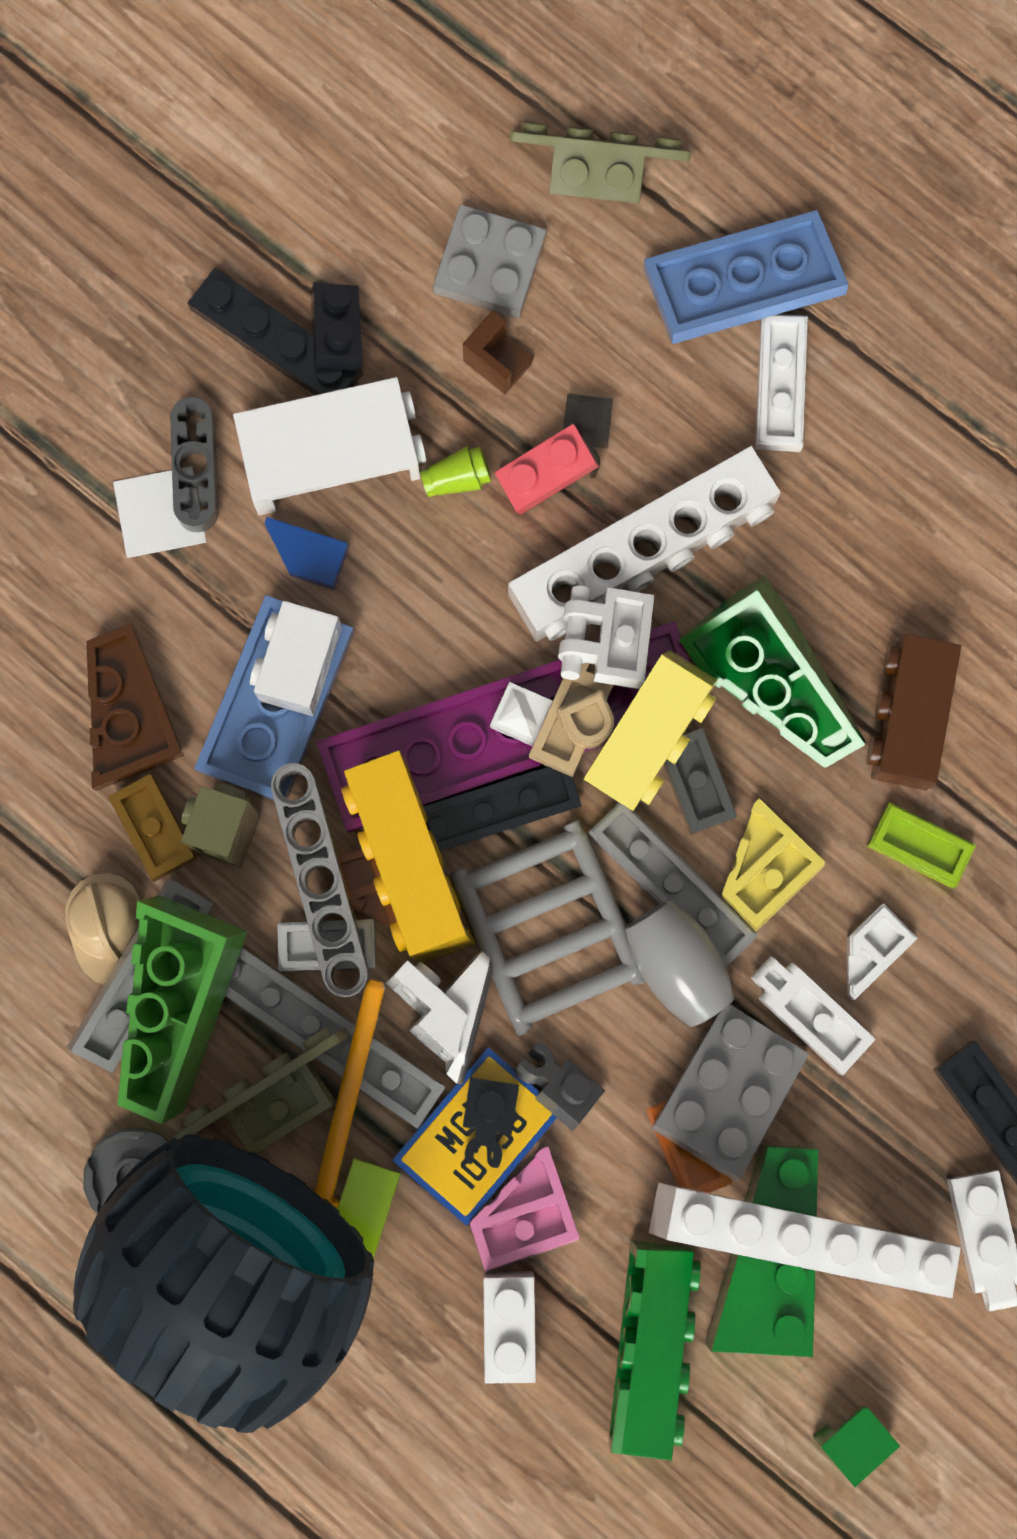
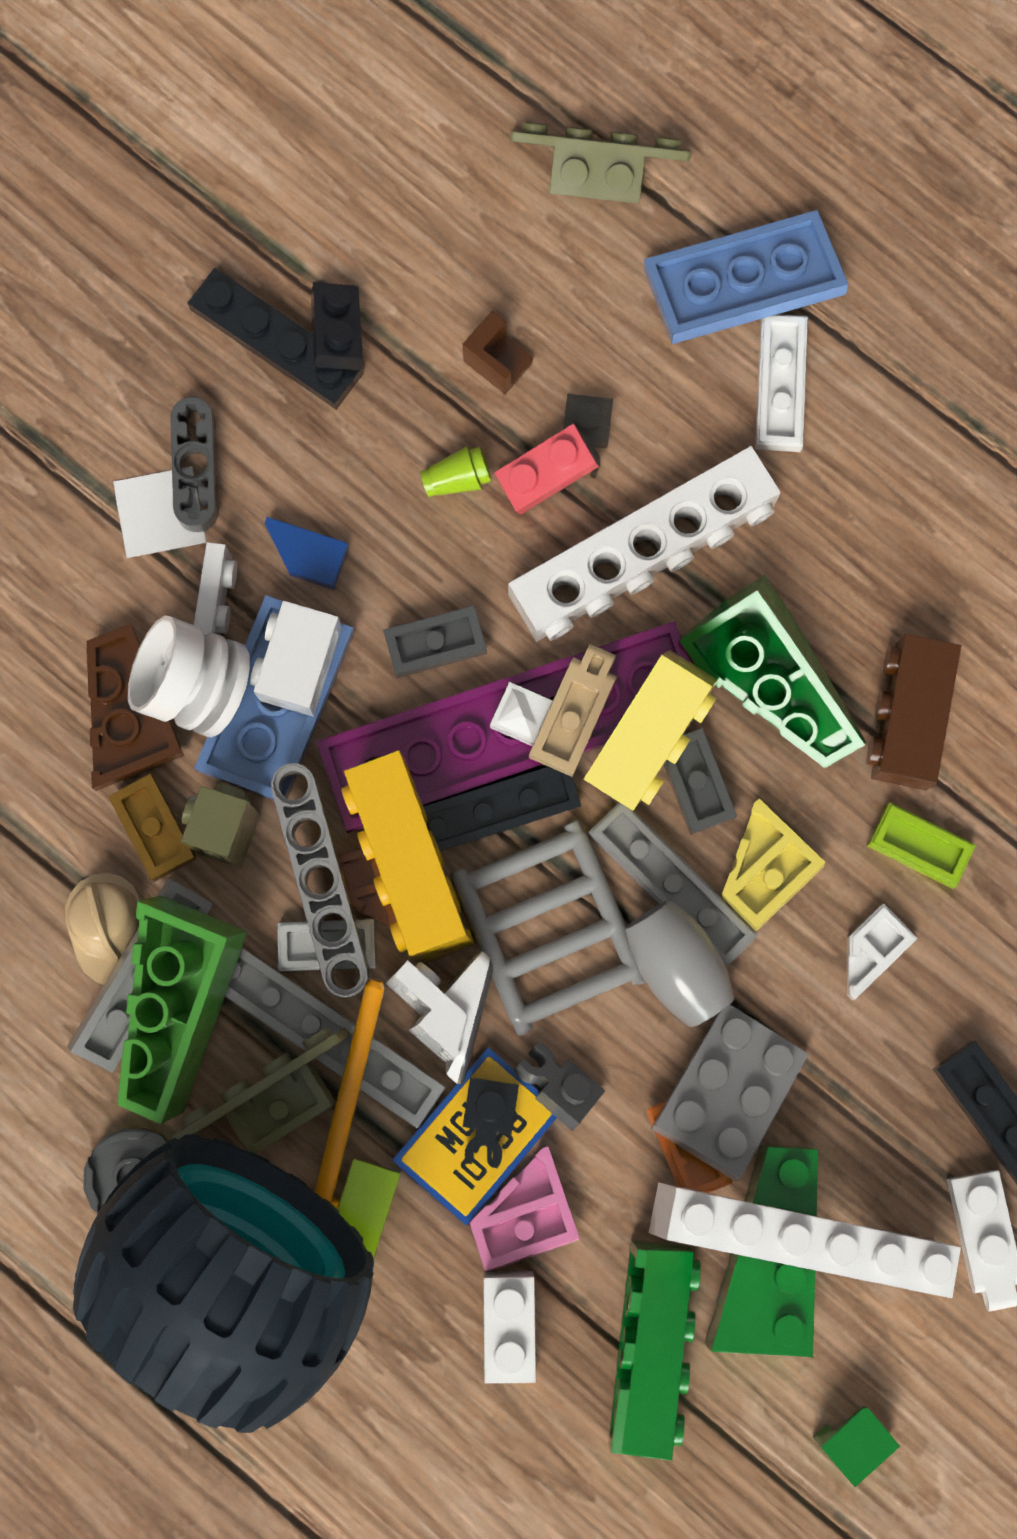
(188, 677): none -> white wheel
(217, 575): none -> white plate
(328, 441): white panel -> none
(435, 641): none -> dark grey plate
(489, 261): light grey plate -> none
(587, 721): tan tile -> none
(623, 636): white plate -> none
(812, 1014): white hinge -> none

